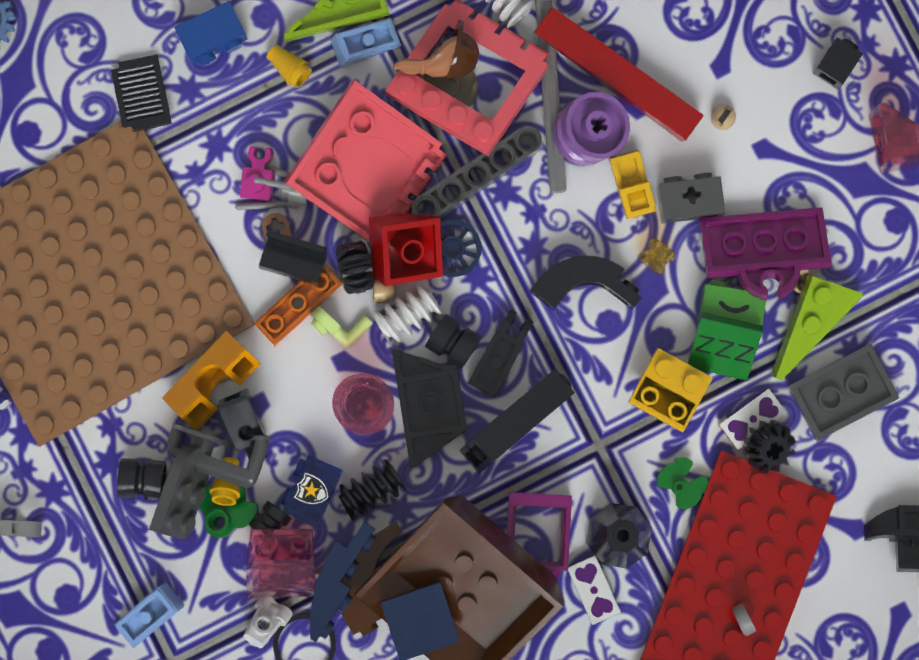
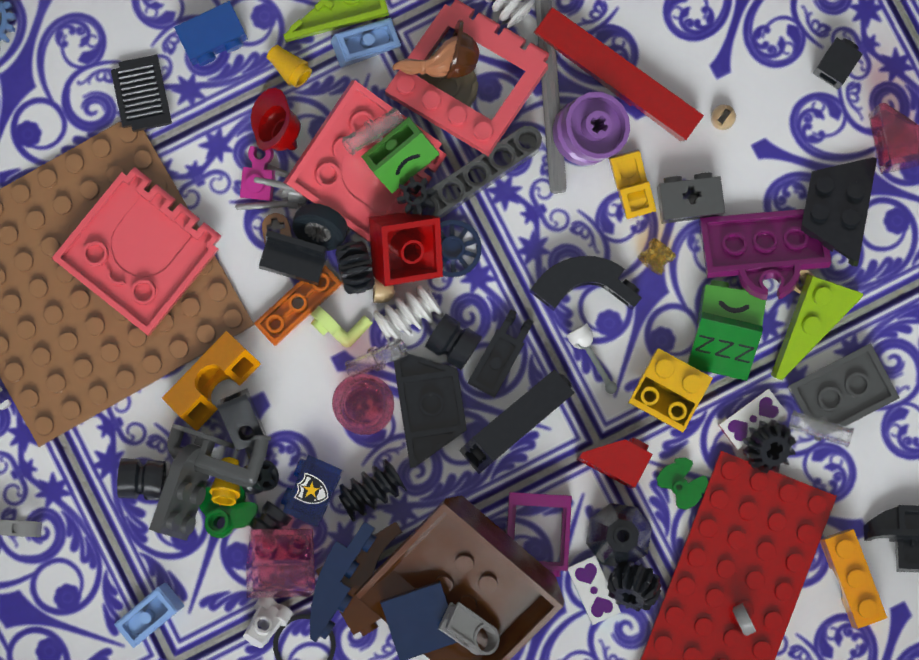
(138, 250): none -> coral hinge
(267, 479): none -> black wheel
(274, 122): none -> red piece
(320, 226): none -> black bush
(372, 131): none -> clear pin
(377, 358): none -> clear pin
(400, 155): none -> bright green brick
(415, 187): none -> black gear
(464, 626): none -> light grey piece
(581, 339): none -> hinge
(619, 460): none -> red slope
(634, 586): none -> black gear
(821, 428): none -> clear pin
(839, 206): none -> black wing
(854, 577): none -> light orange arch

